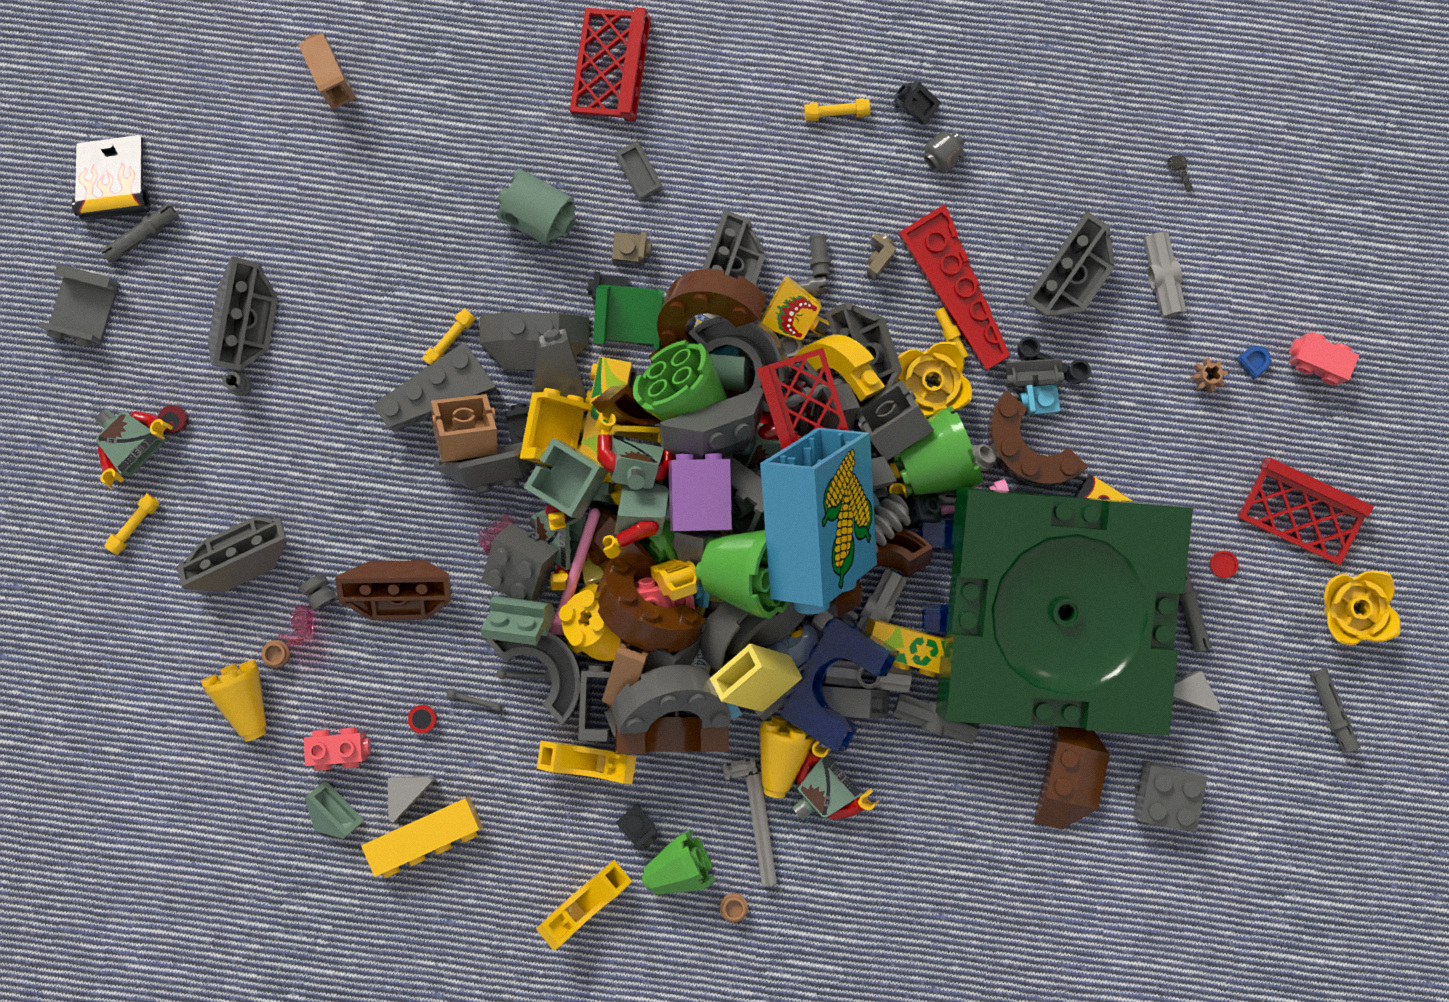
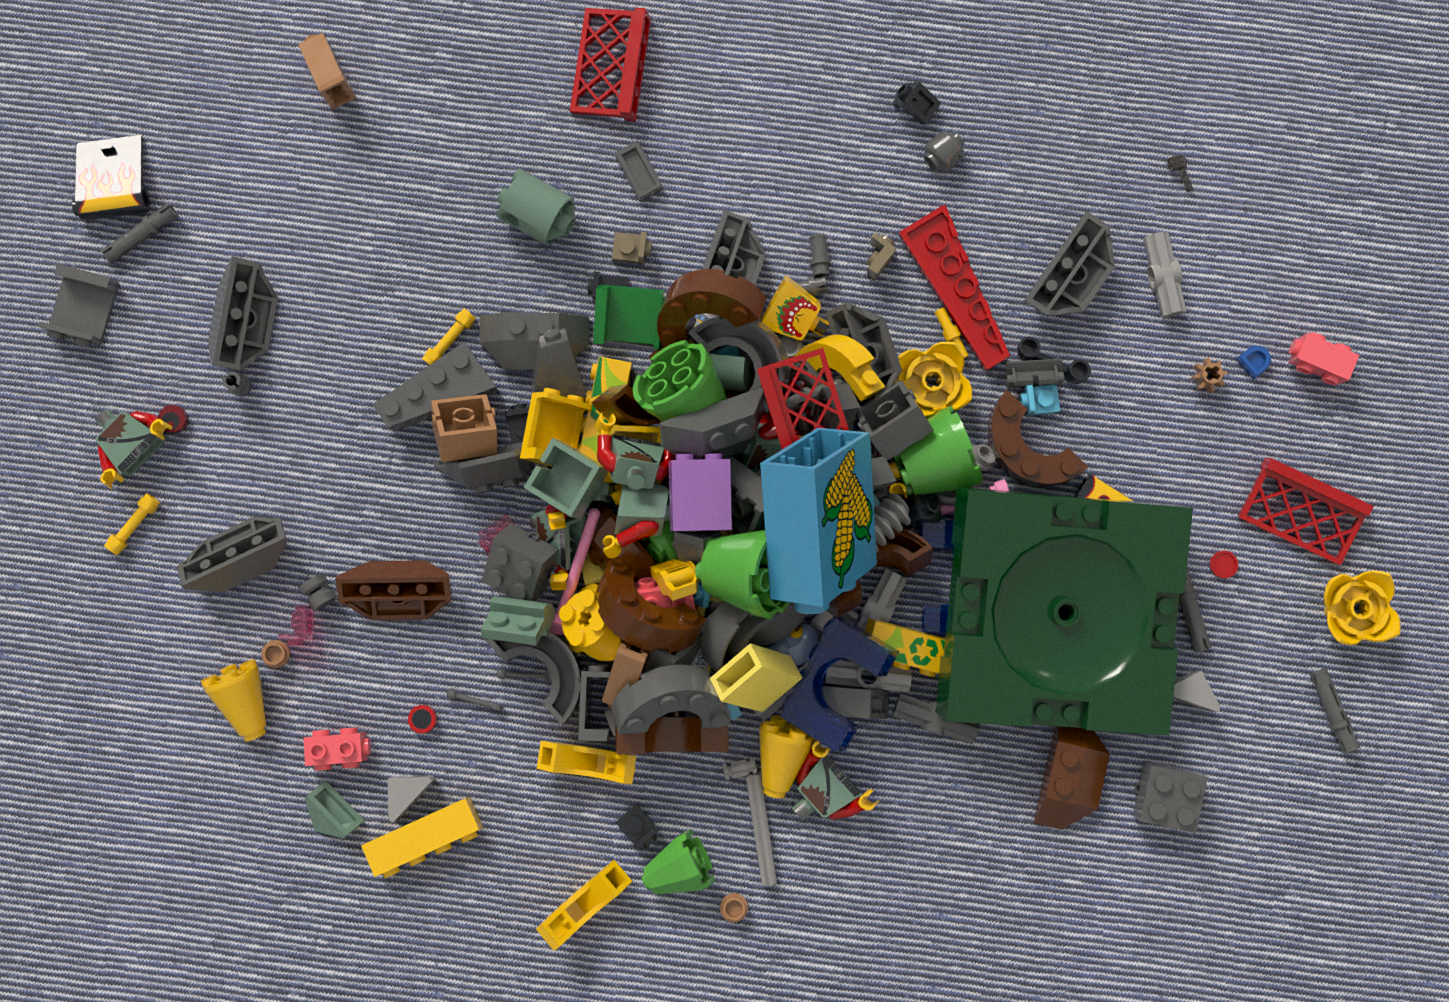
(860, 108): yellow bar -> none

